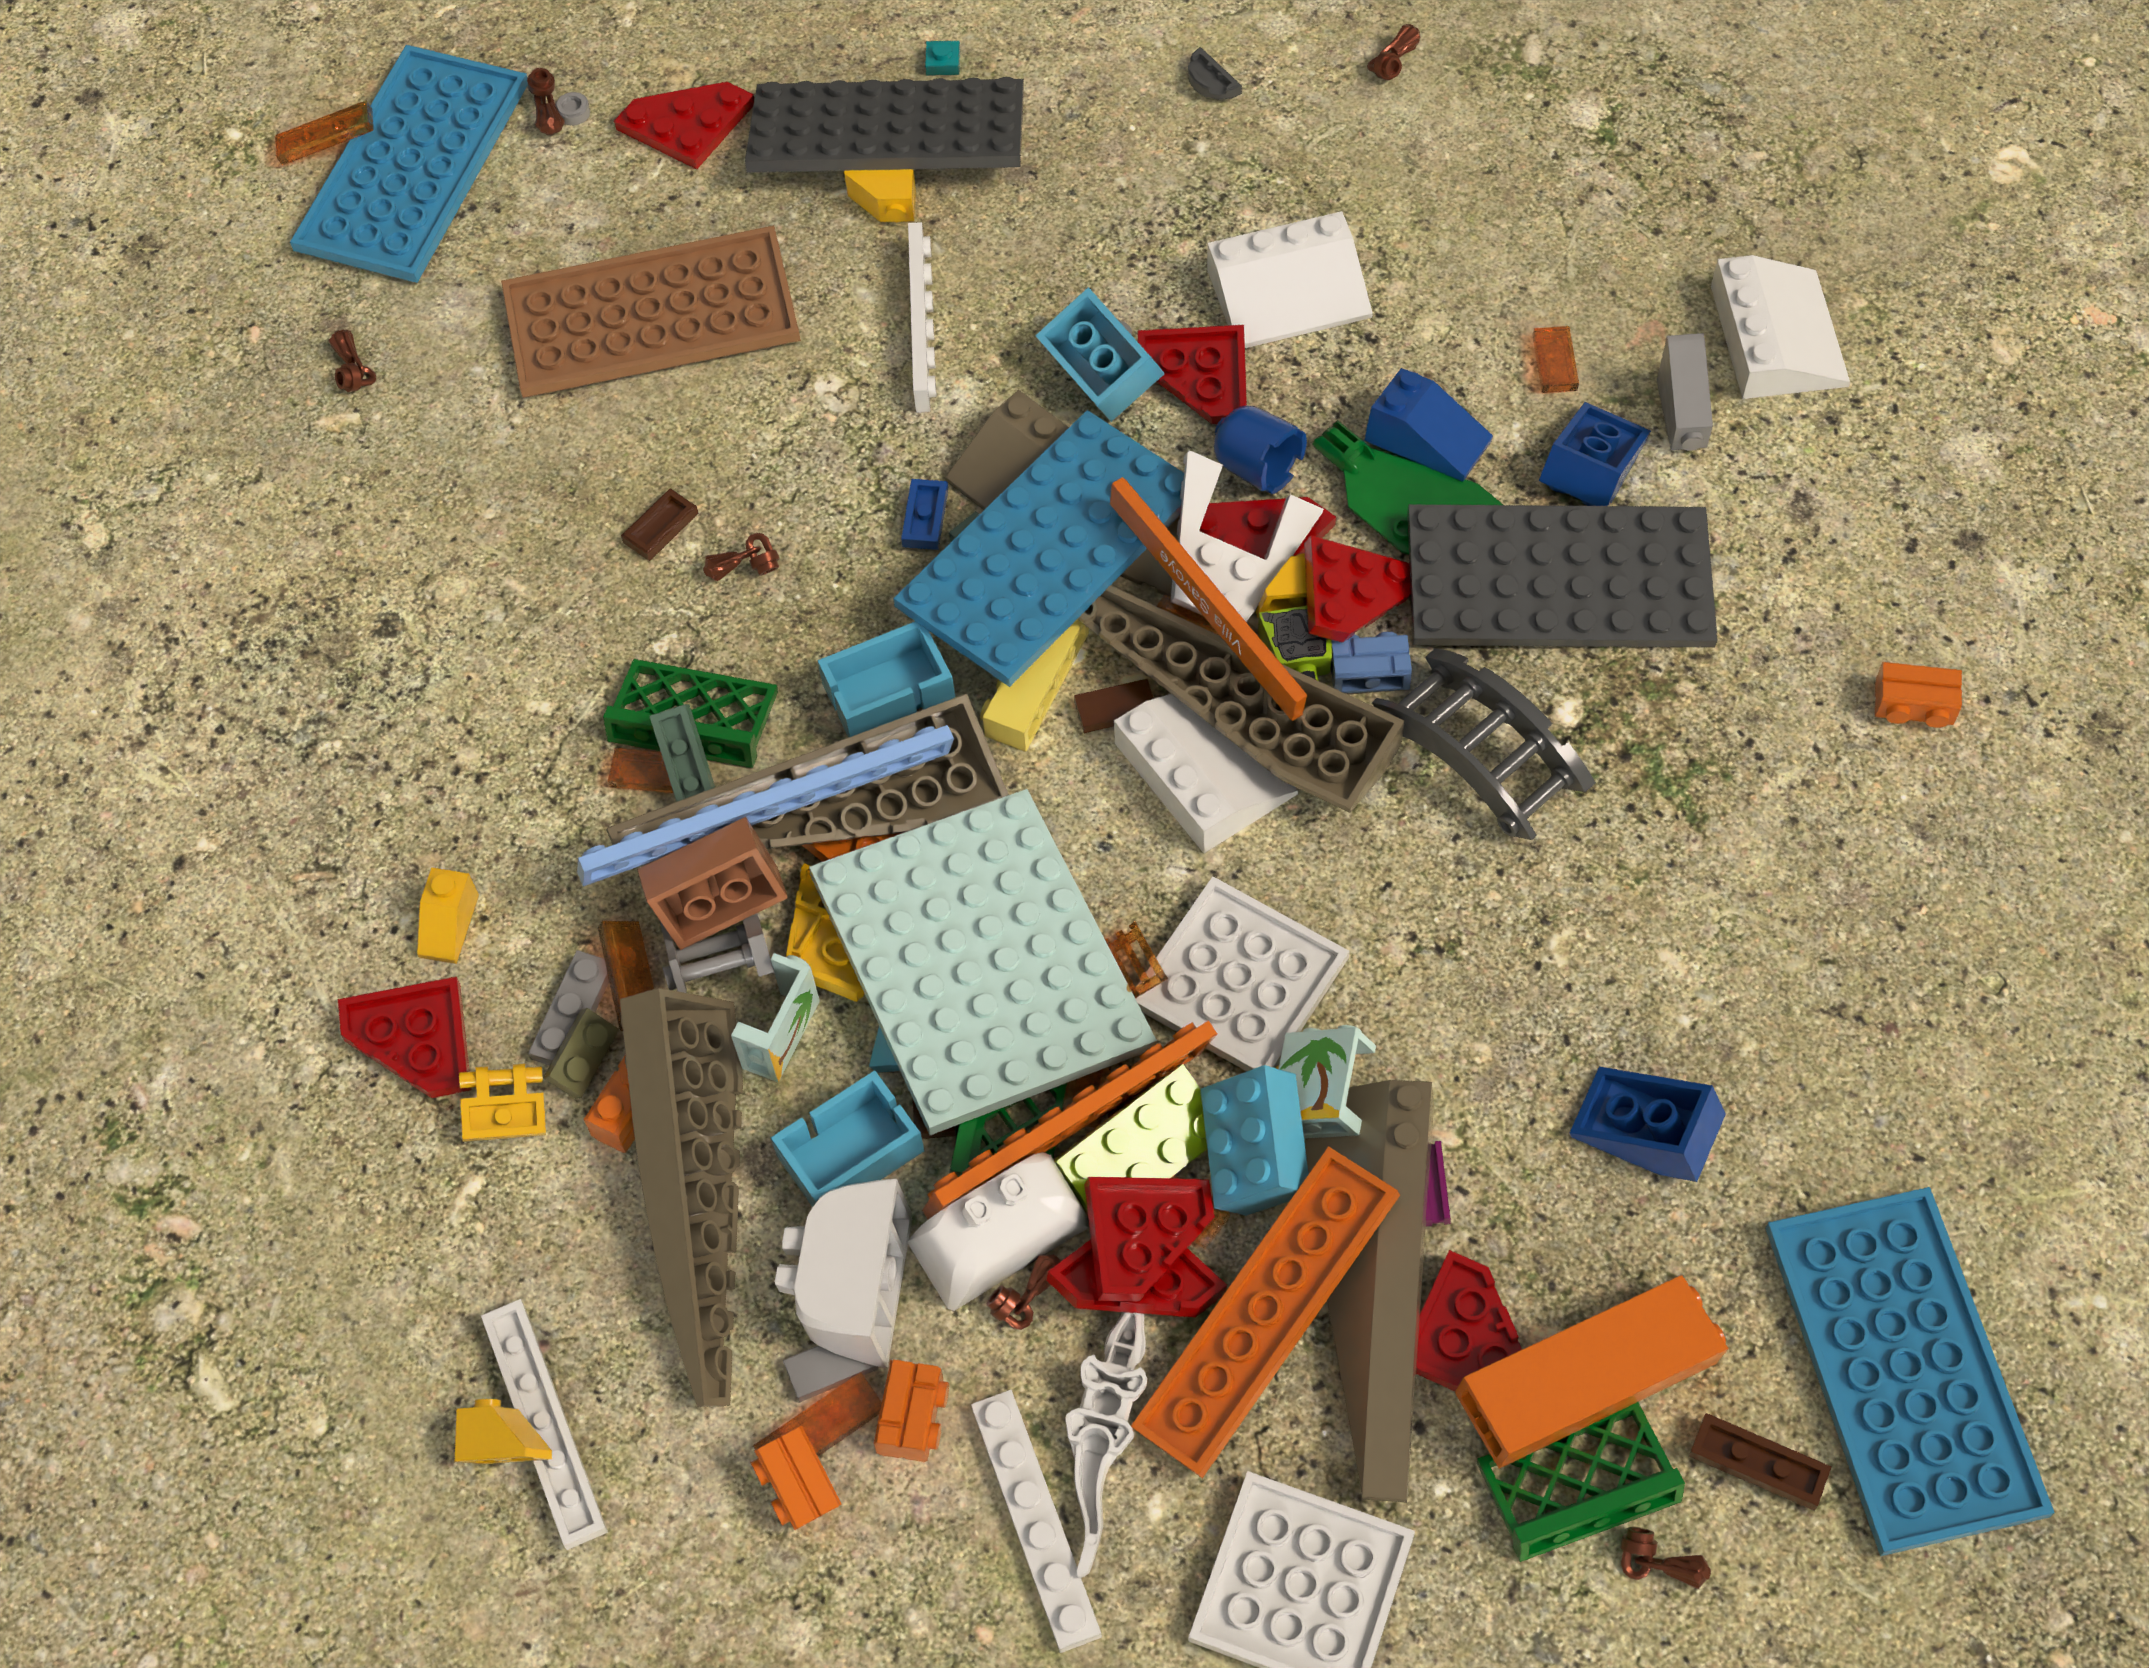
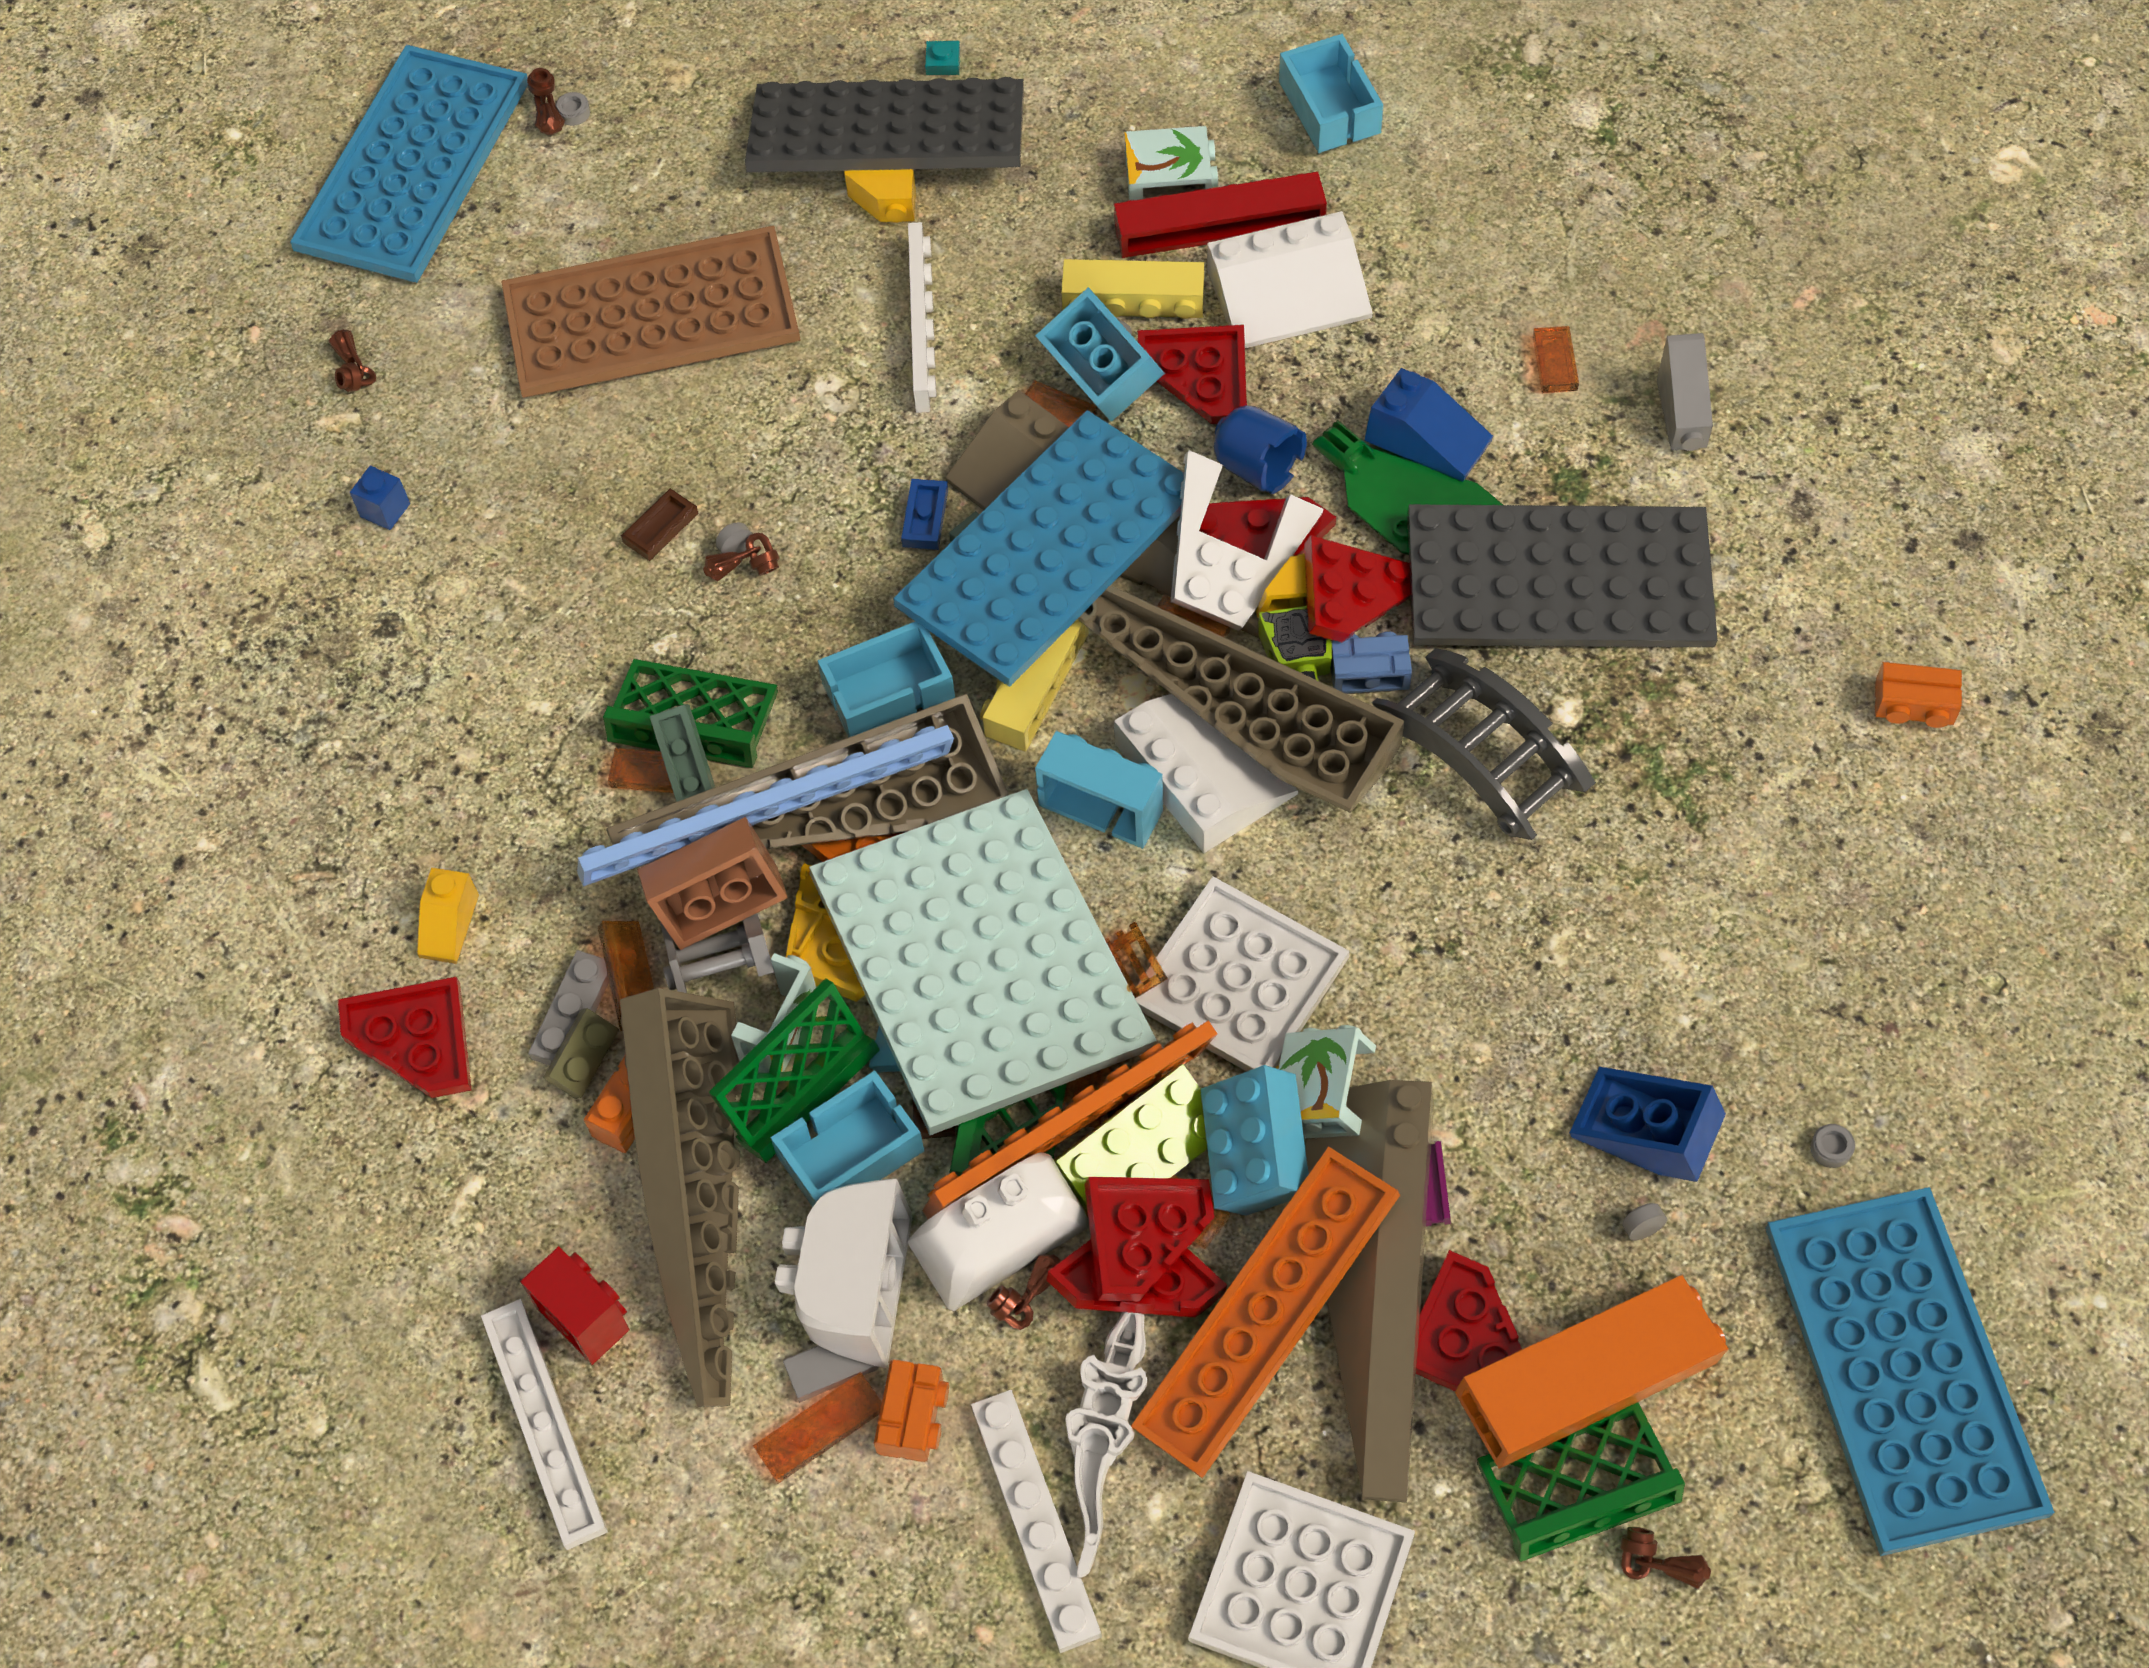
(324, 132): clear orange tile -> none
(380, 497): none -> blue brick
(496, 1435): yellow slope -> none
(504, 1115): yellow plate -> none
(577, 1304): none -> red brick
(686, 121): red plate -> none
(733, 538): none -> light grey tile
(796, 1478): orange brick -> none
(808, 1087): none -> green fence
(1058, 403): none -> clear orange tile
(1092, 785): none -> medium azure piece
(1103, 706): reddish brown tile -> none
(1138, 286): none -> light yellow brick
(1169, 159): none -> light aqua panel
(1208, 599): orange tile -> none
(1210, 78): dark grey plate -> none
(1216, 213): none -> red brick
(1319, 90): none -> medium azure piece
(1387, 64): copper piece -> none
(1593, 455): blue slope -> none
(1644, 1221): none -> light grey tile
(1760, 1461): reddish brown plate -> none
(1776, 327): white slope -> none
(1832, 1145): none -> light grey tile

